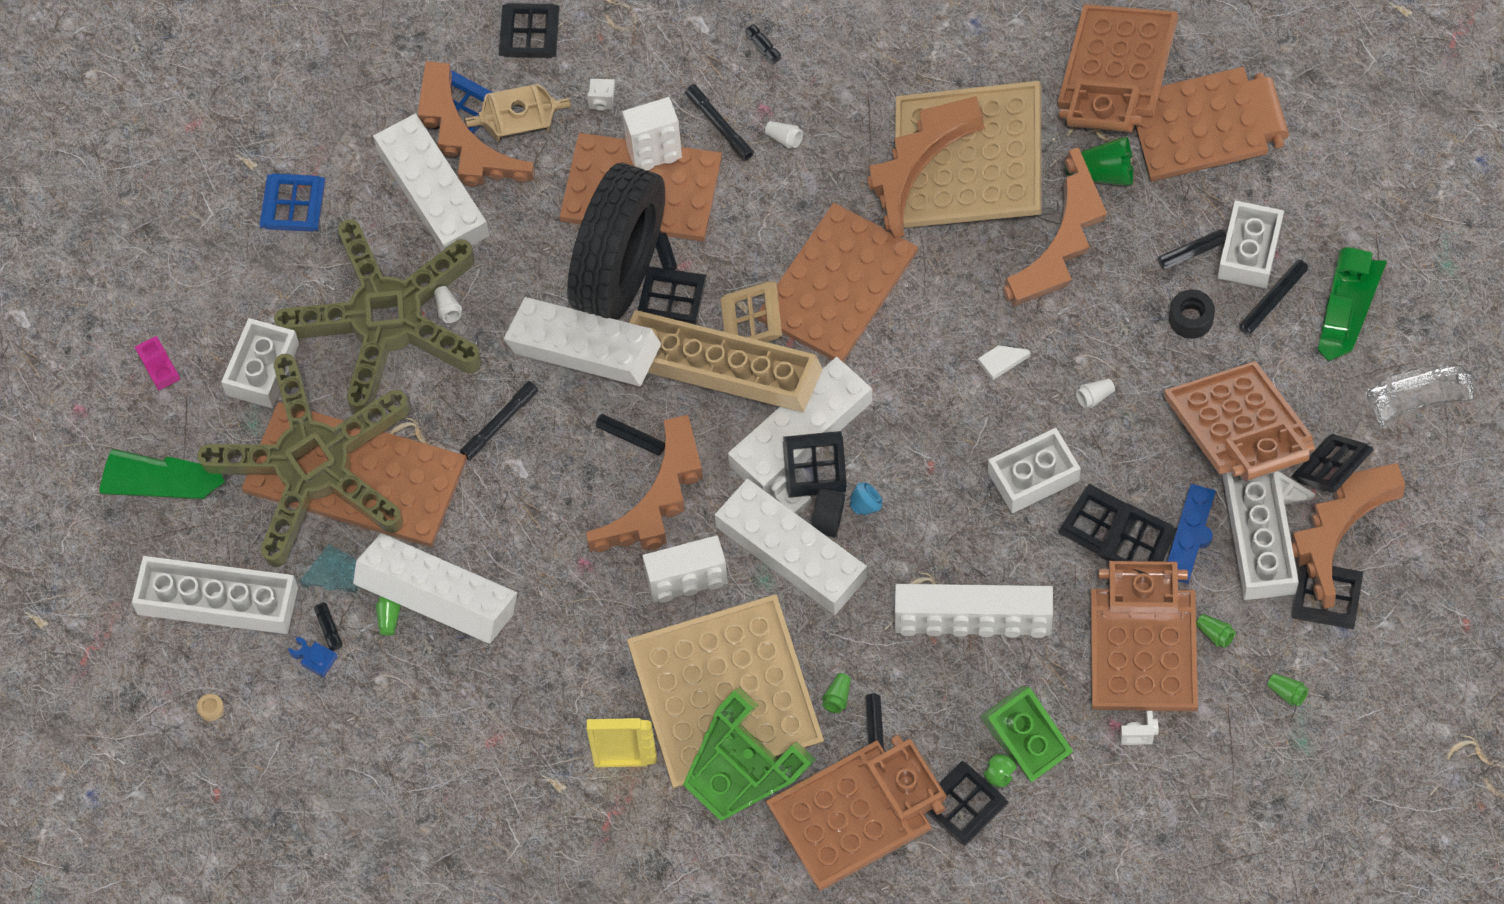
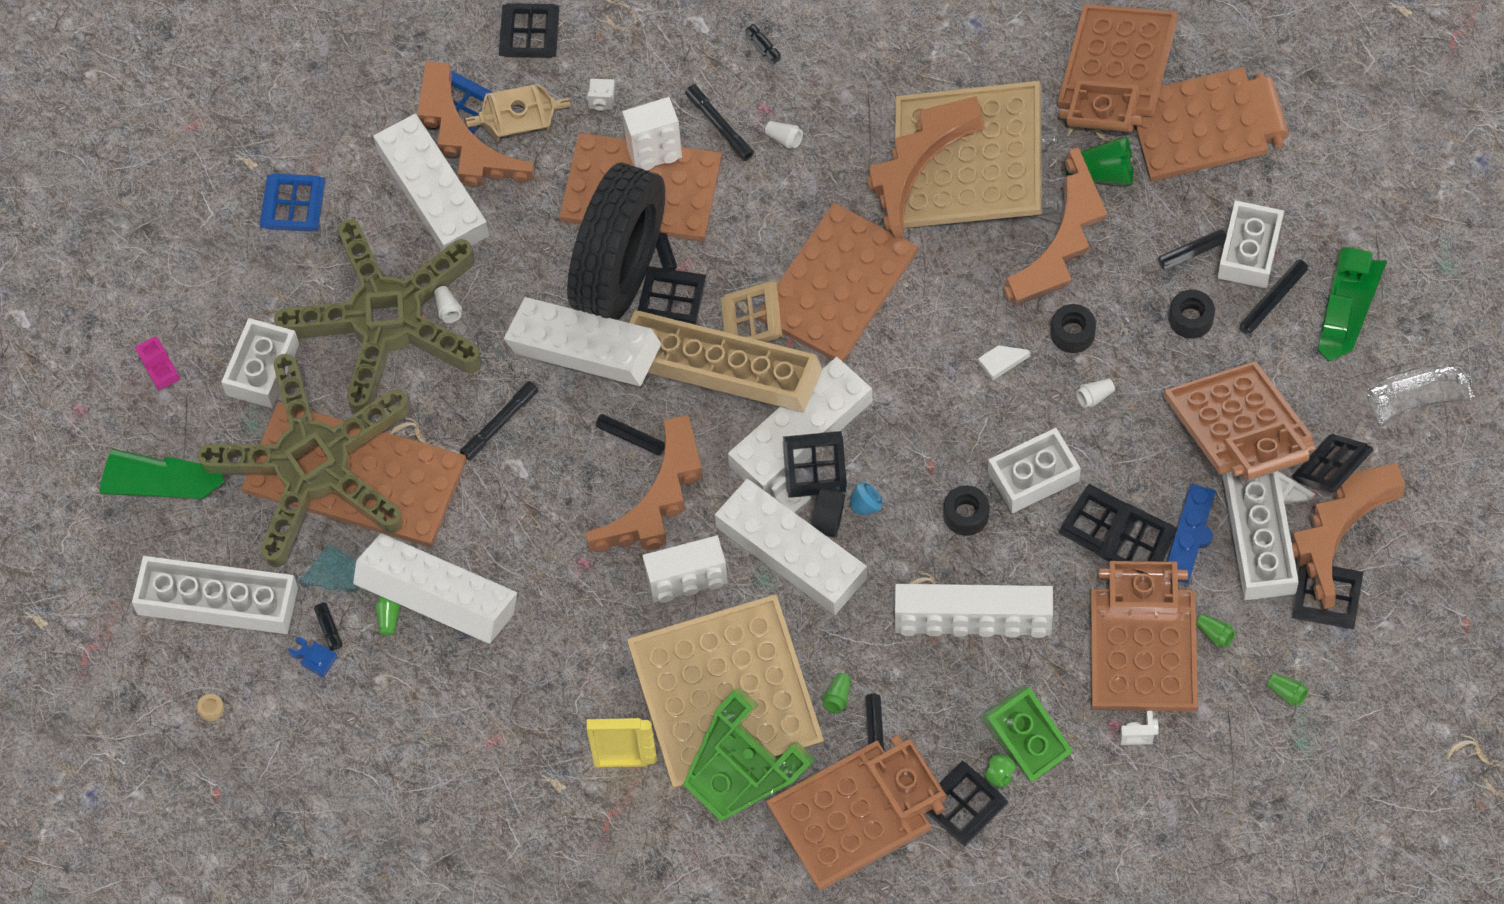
(971, 496): none -> black tyre
(1073, 342): none -> black tyre

